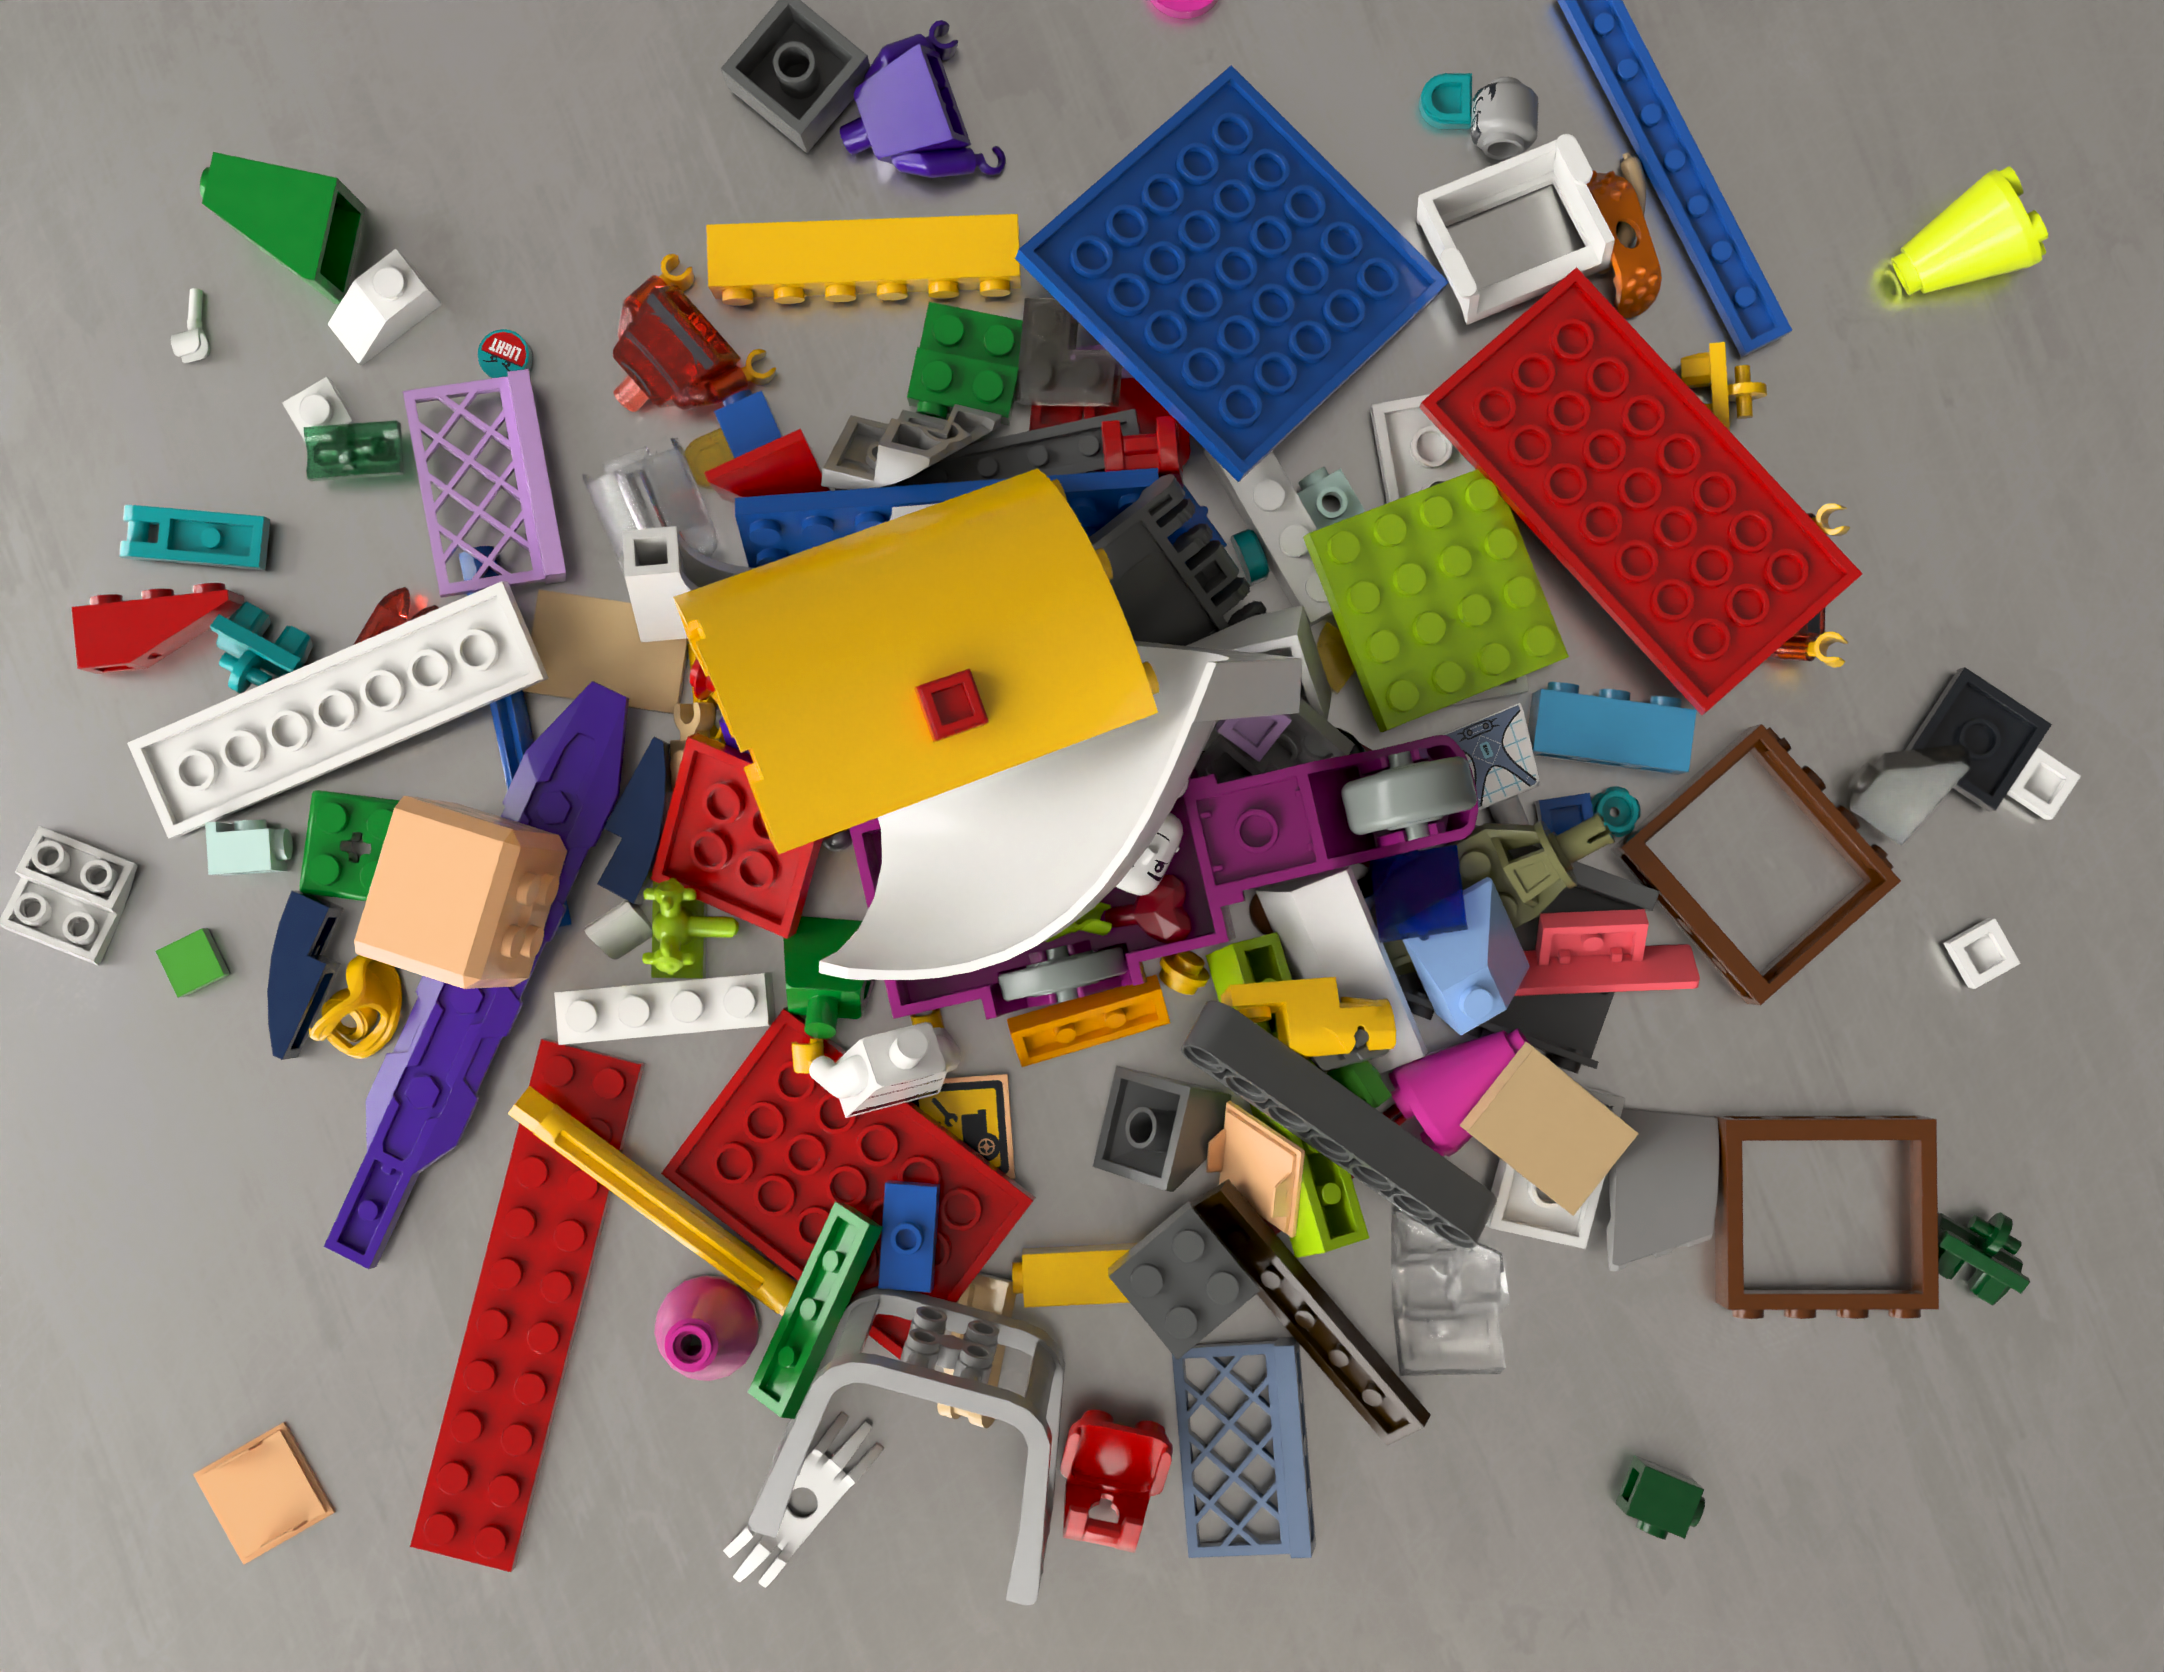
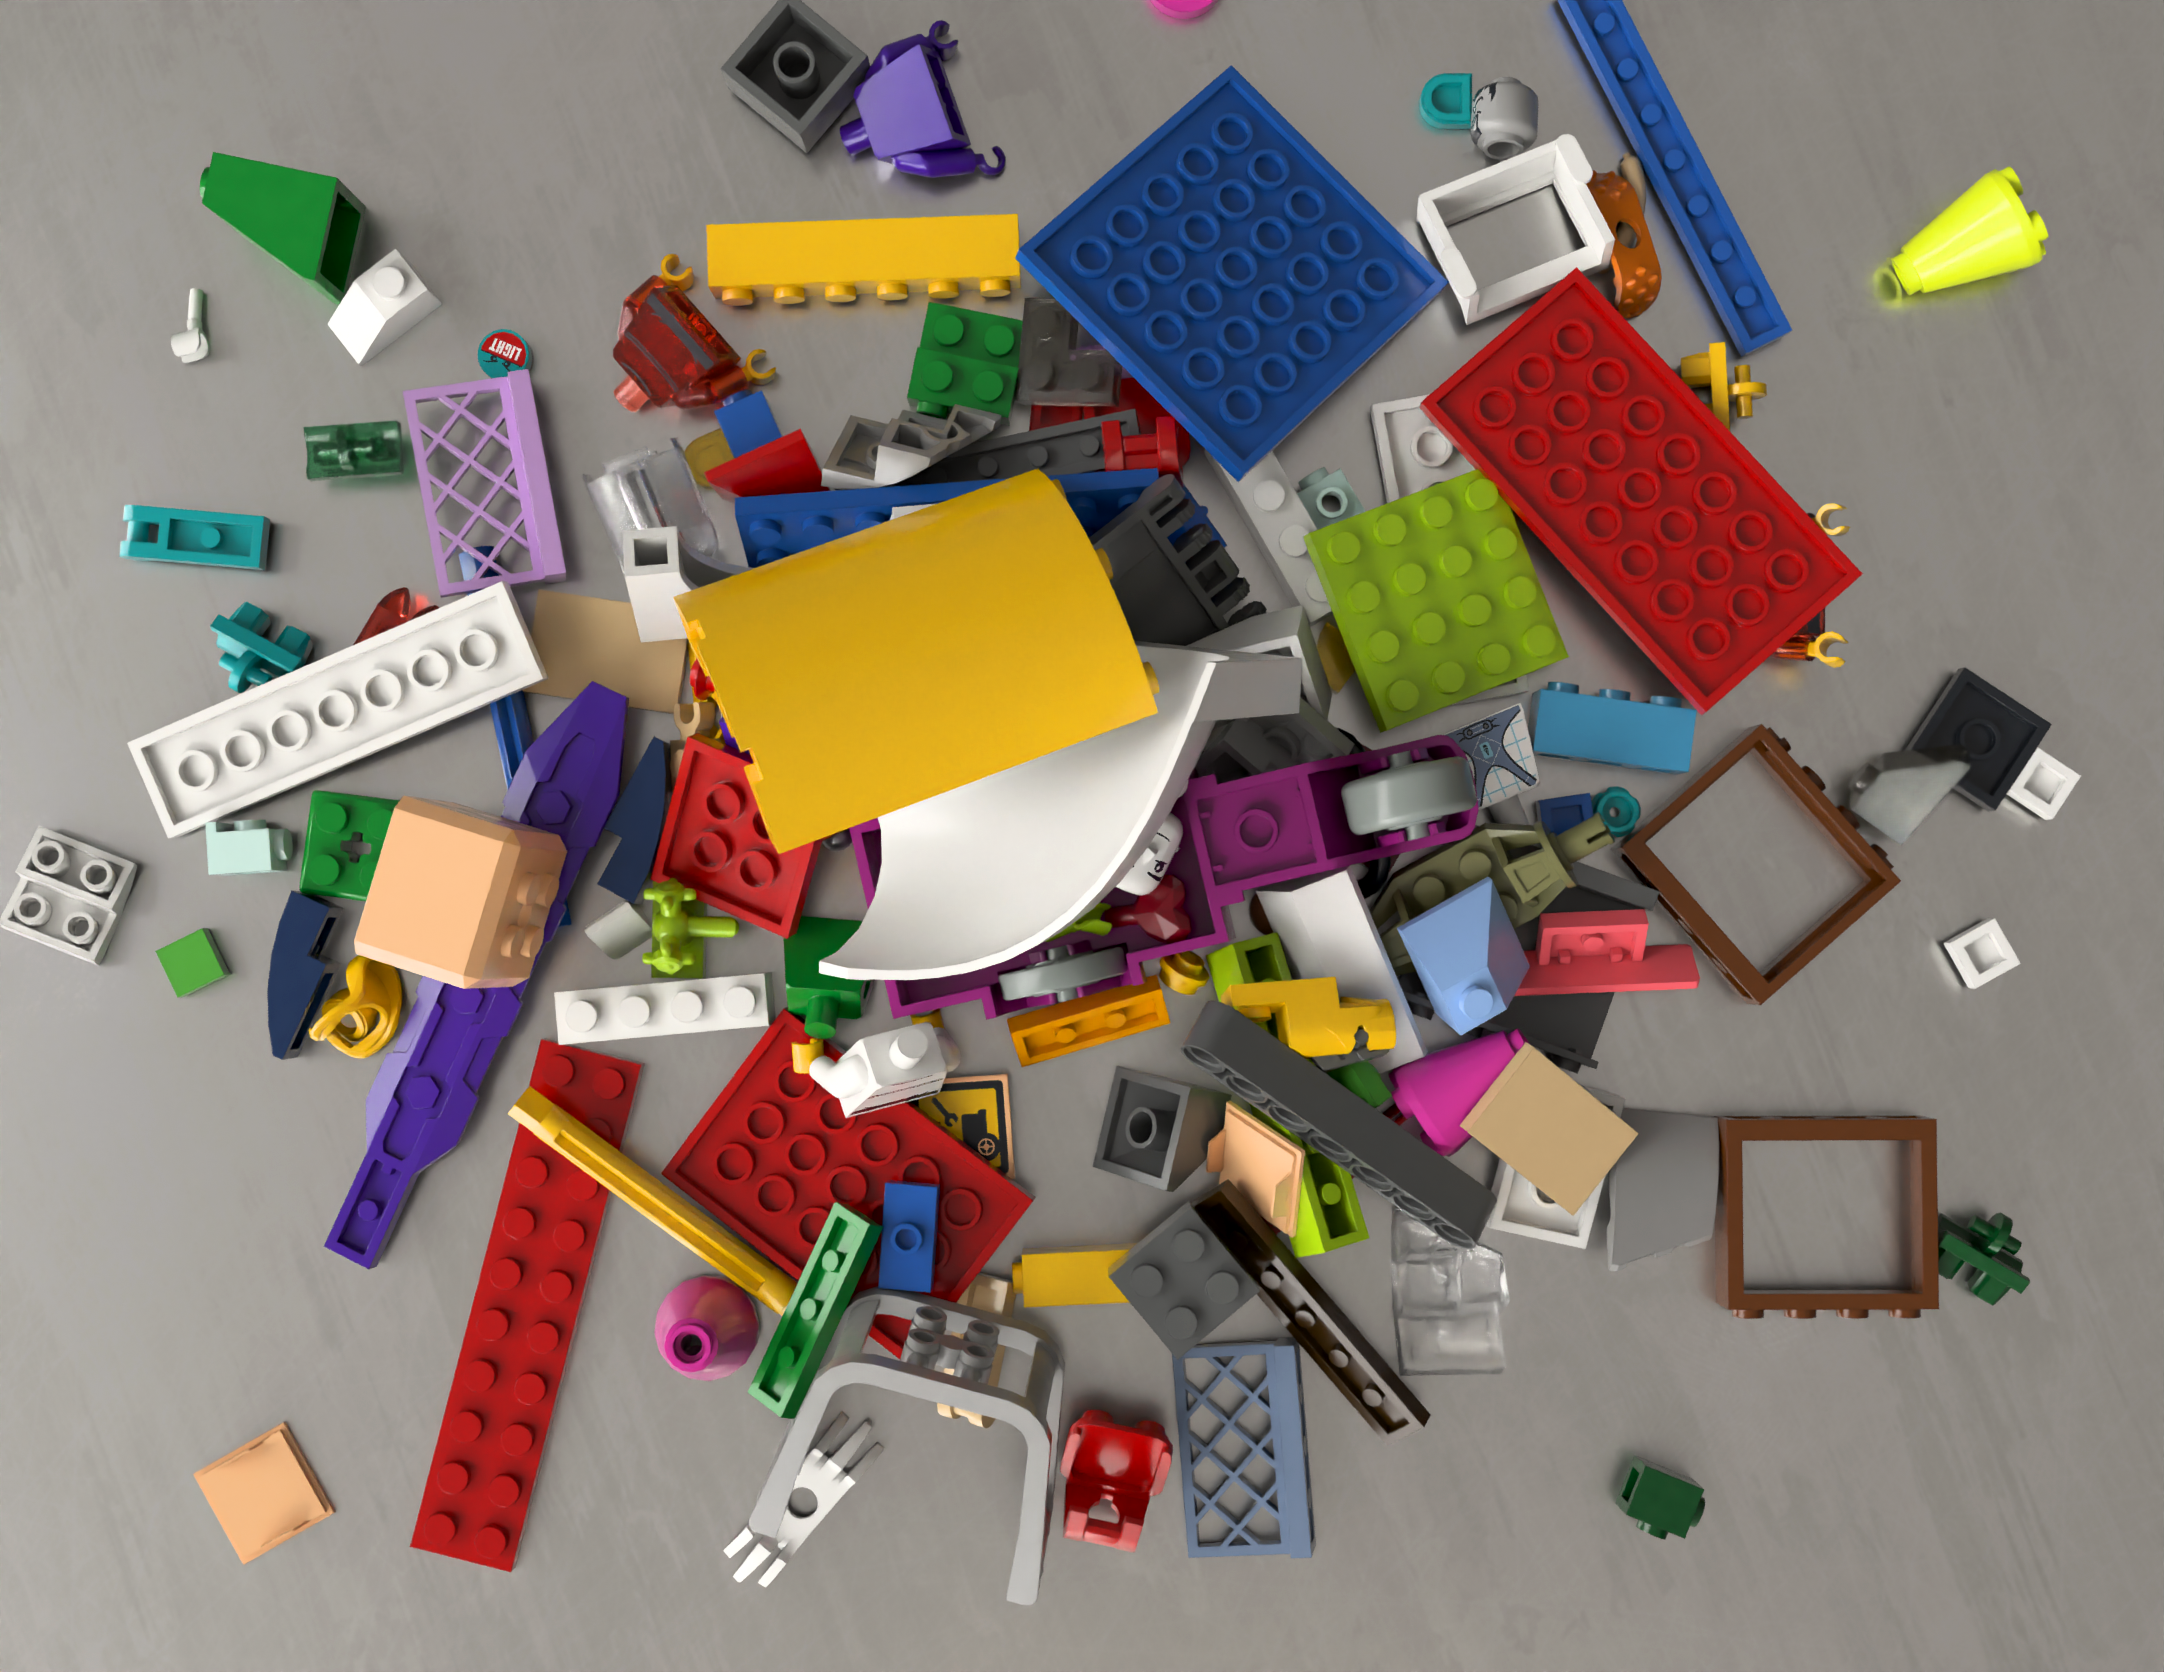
(141, 632): red slope -> none
(318, 406): white plate -> none
(951, 705): red tile -> none
(1250, 556): teal tile -> none
(1254, 734): lavender plate -> none
(1418, 894): clear blue piece -> none

